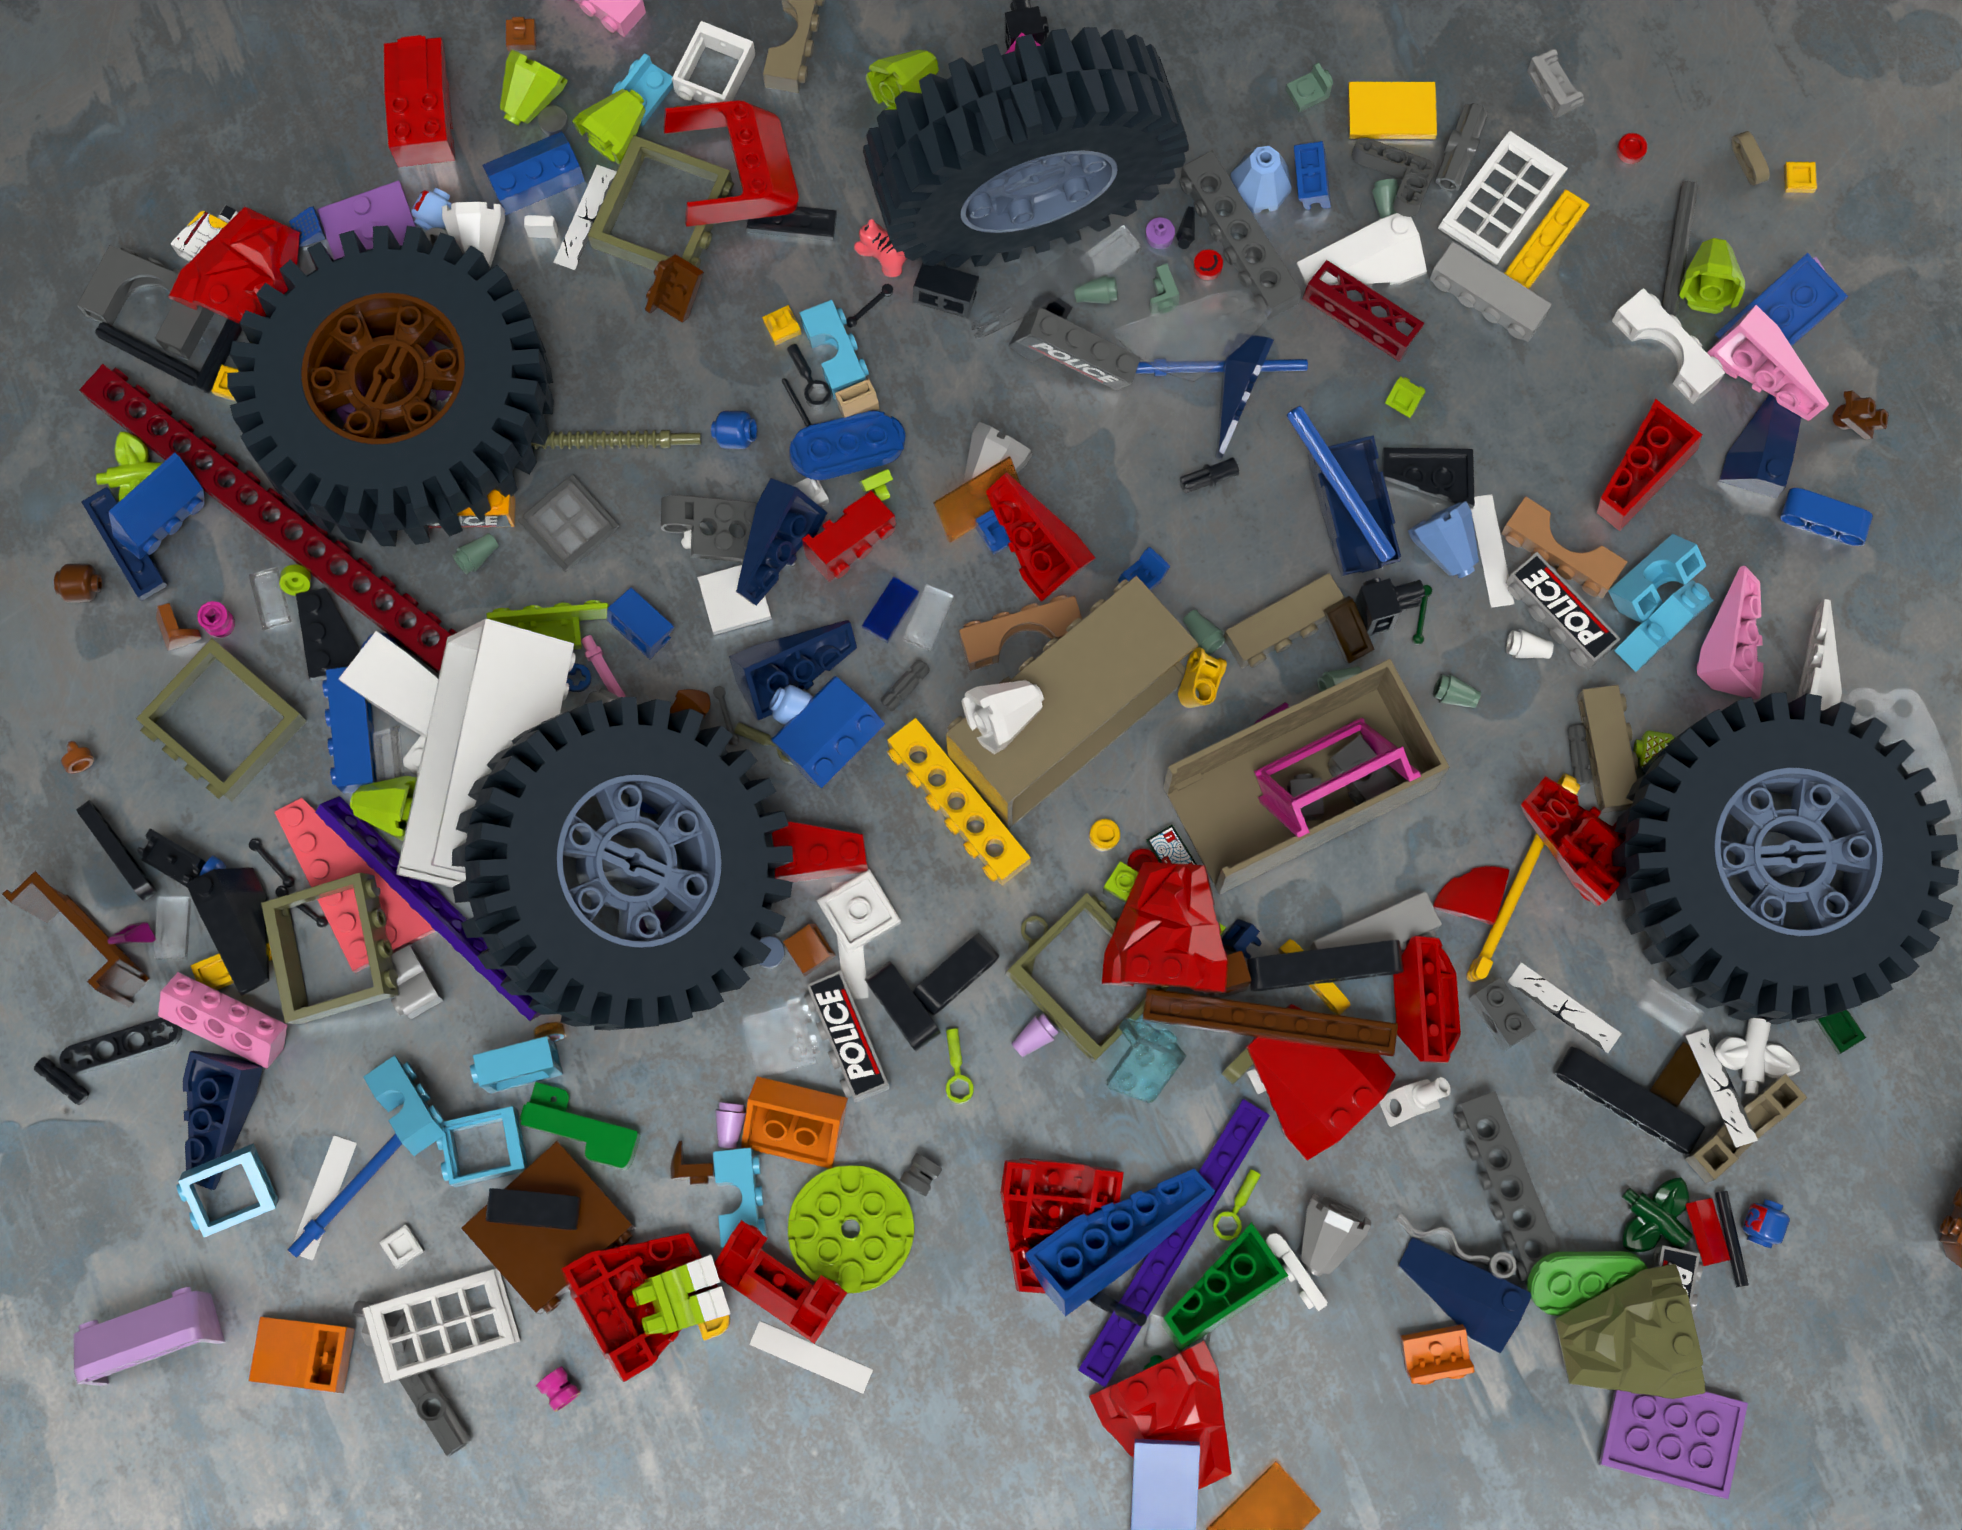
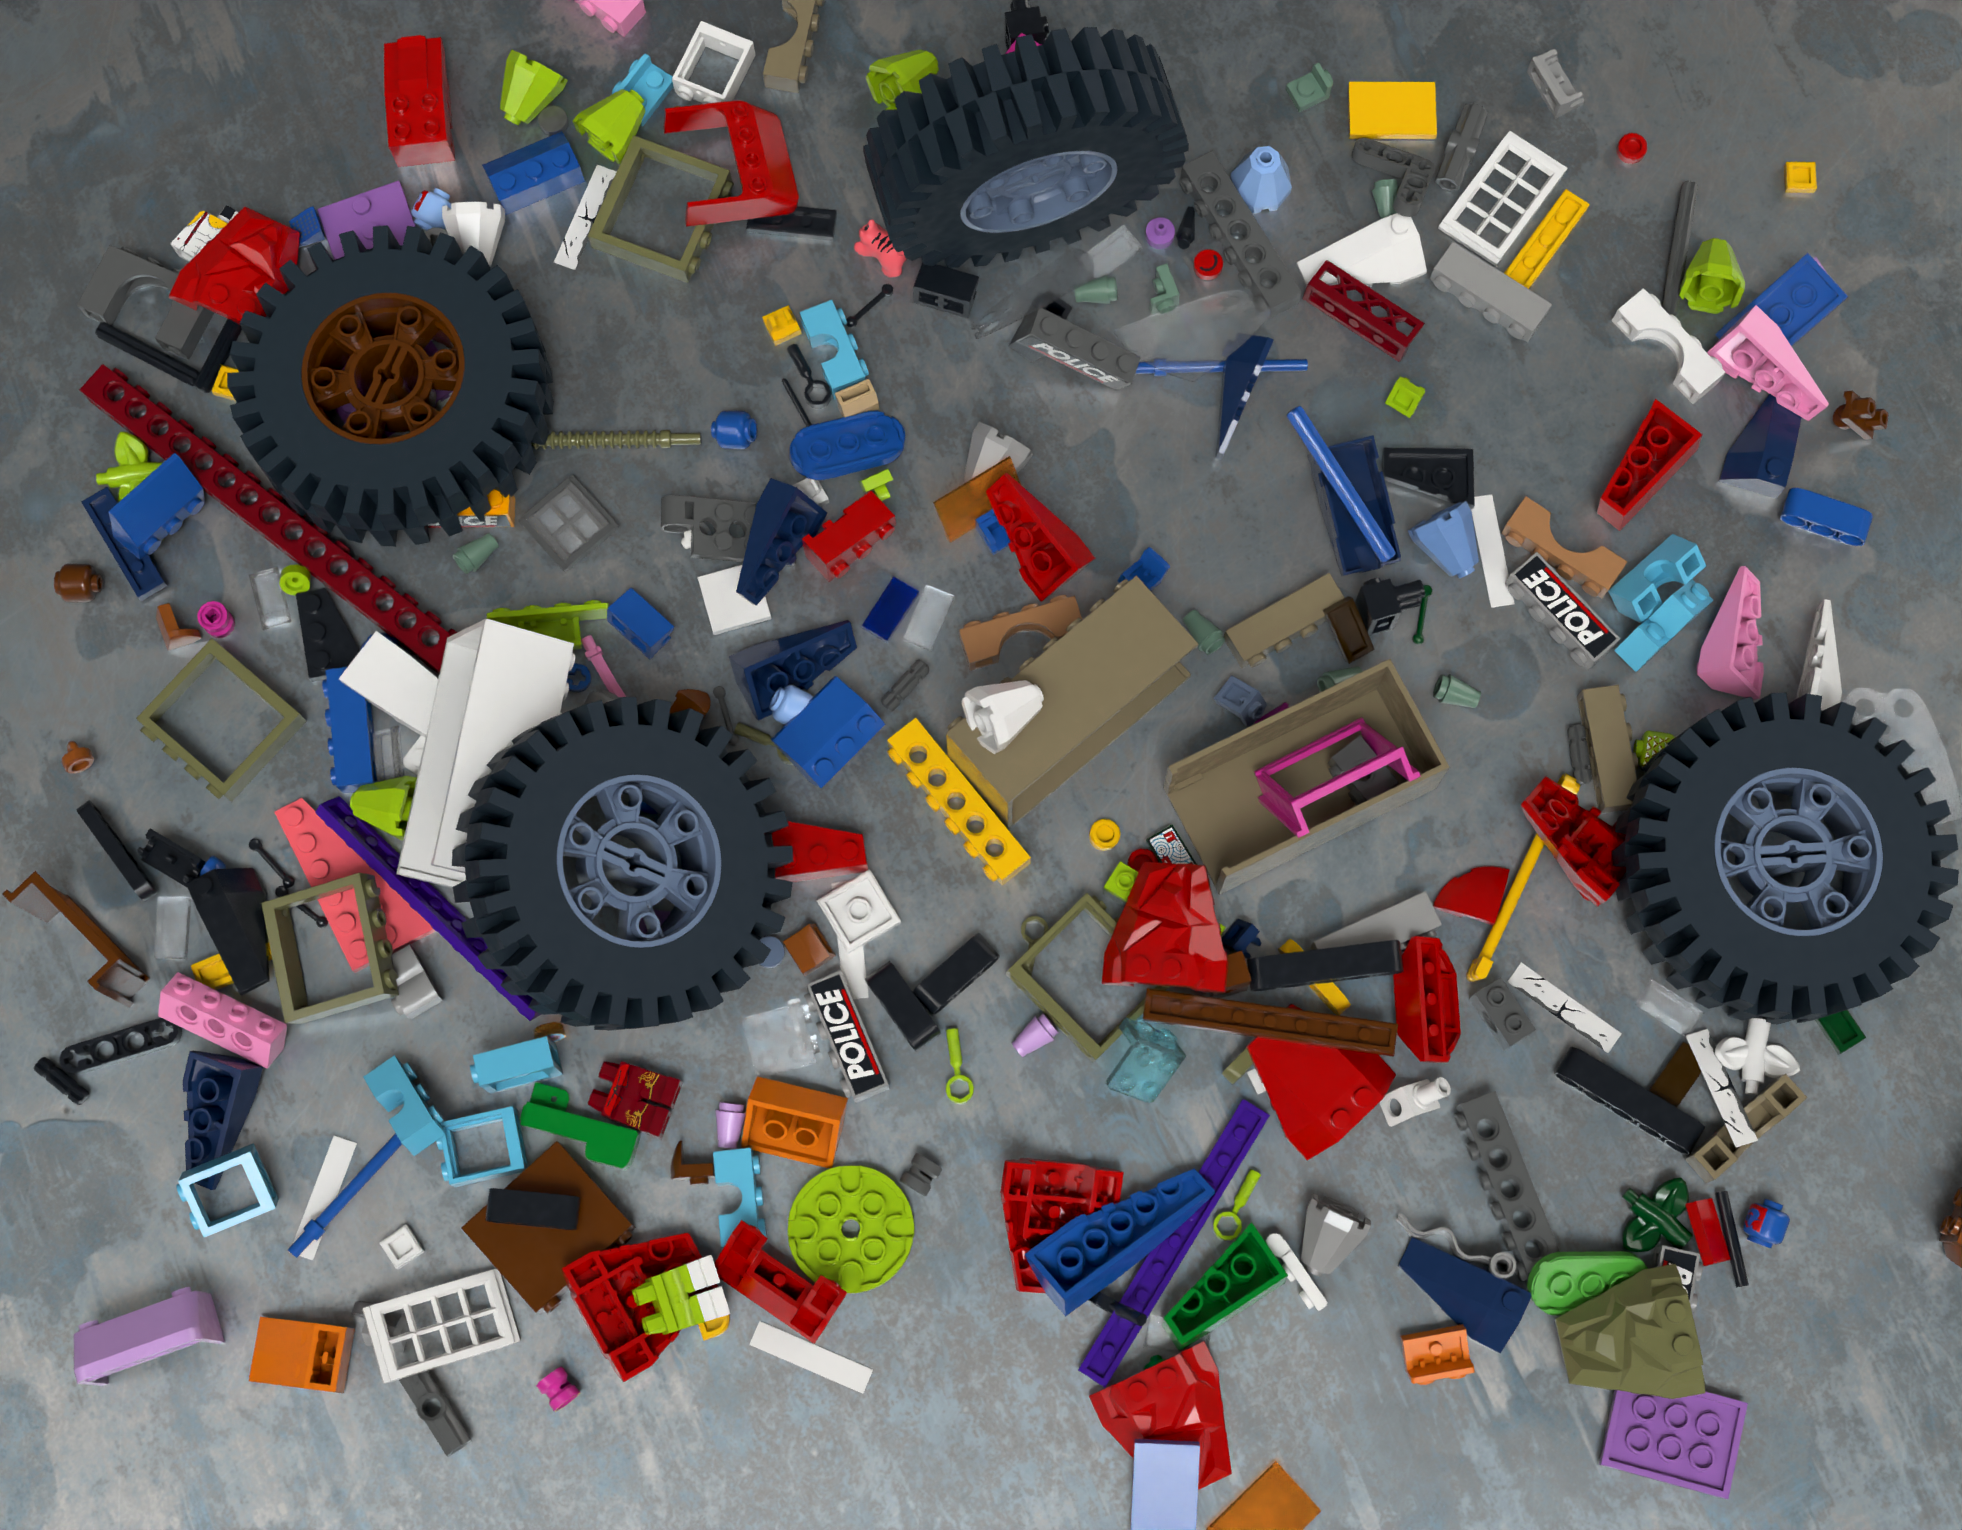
(133, 934): magenta slope -> none
(520, 34): dark orange tile -> none
(540, 226): white tile -> none
(626, 1096): none -> dark red hips
(674, 287): reddish brown bracket -> none
(1204, 674): yellow piece -> none
(1209, 475): black axle -> none
(1241, 700): none -> sand blue bracket
(1301, 784): dark grey brick -> none
(1312, 174): blue hinge -> none
(1527, 645): white cone -> none
(1750, 158): dark tan beam -> none

